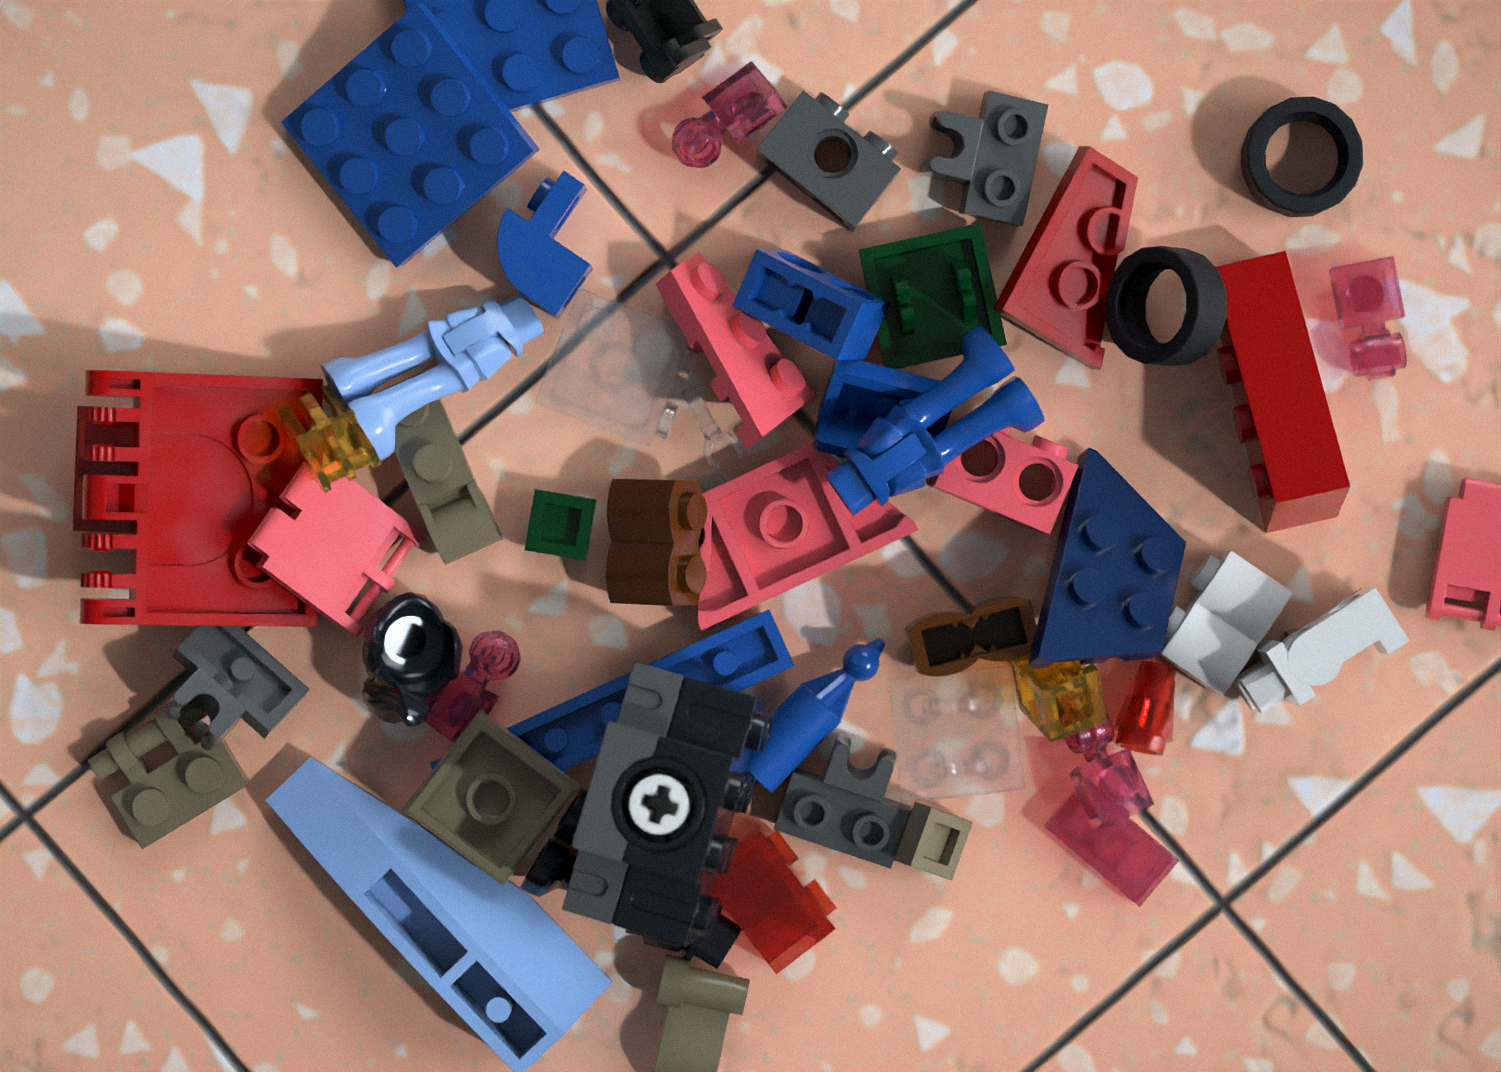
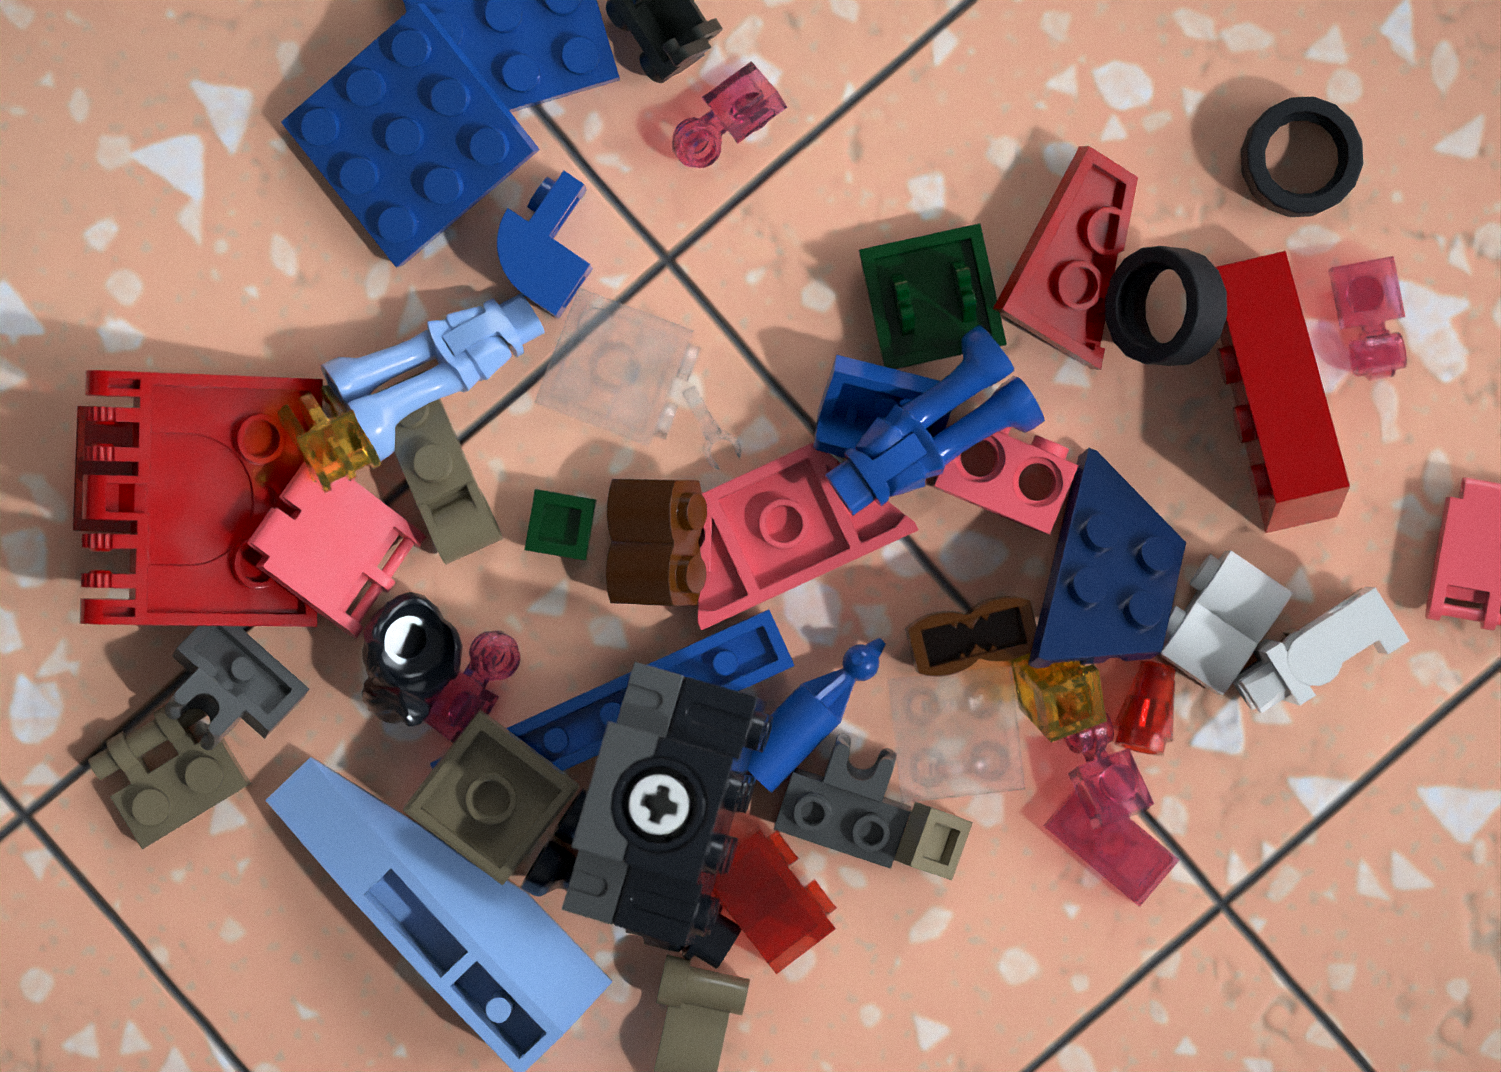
(745, 360): coral wing -> none
(811, 304): blue brick -> none
(842, 194): dark grey brick -> none
(991, 156): dark grey plate -> none

